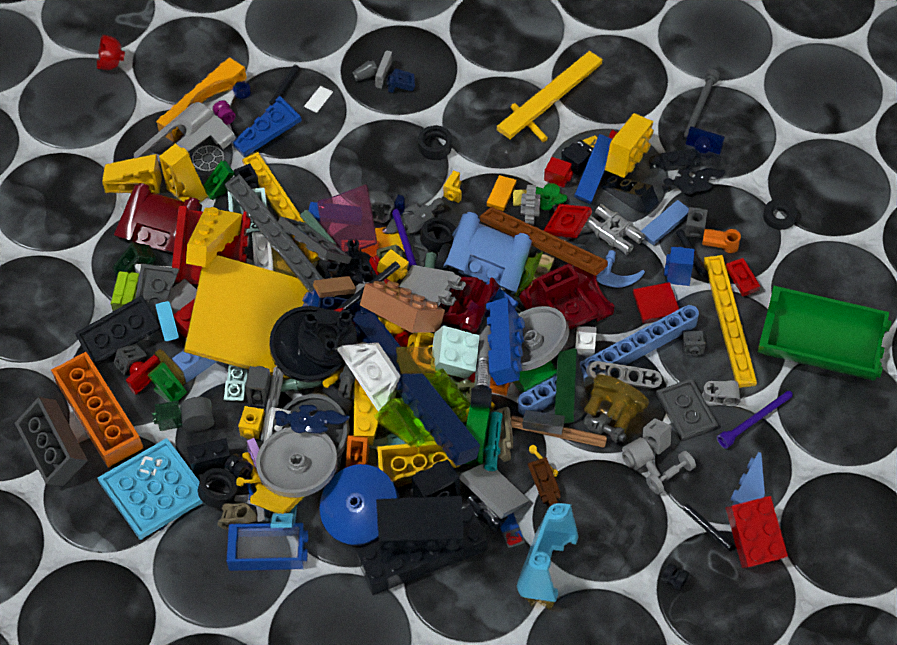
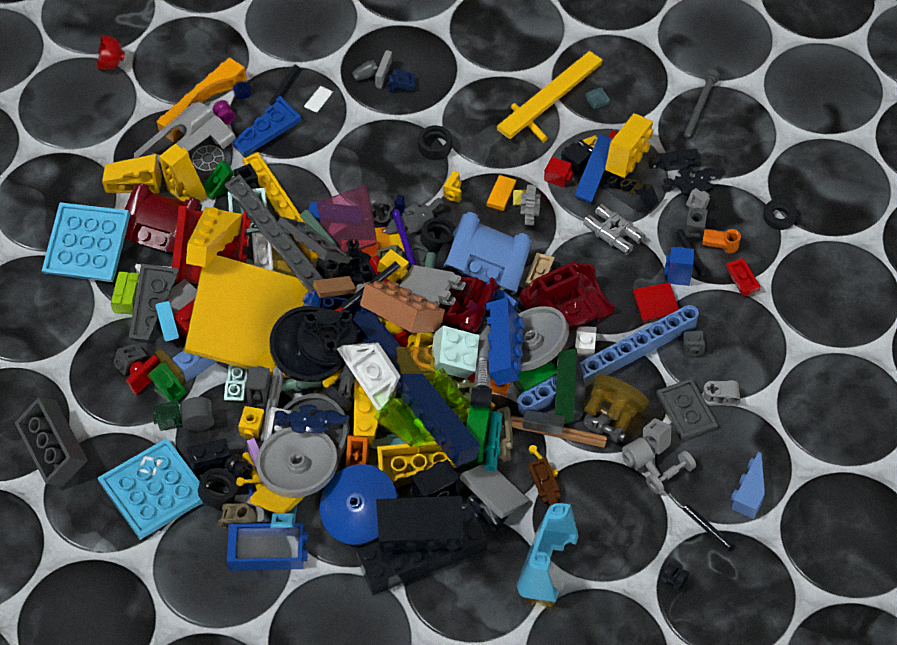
(86, 242): none -> medium azure plate
(97, 409): orange brick -> none
(117, 330): black tile -> none
(134, 254): clear green slope -> none
(512, 532): sticker -> none
(528, 272): clear neon green piece -> none
(545, 241): dark orange tile -> none
(550, 196): green plate -> none
(568, 220): red tile -> none
(597, 98): none -> clear light blue tile
(612, 280): medium blue piece -> none
(624, 374): light grey beam -> none
(665, 222): medium blue tile -> none
(698, 199): none -> light grey tile
(705, 141): clear blue tile -> none
(727, 438): dark purple piece -> none
(730, 321): yellow tile -> none
(756, 532): red brick -> none
(824, 333): green cylinder -> none

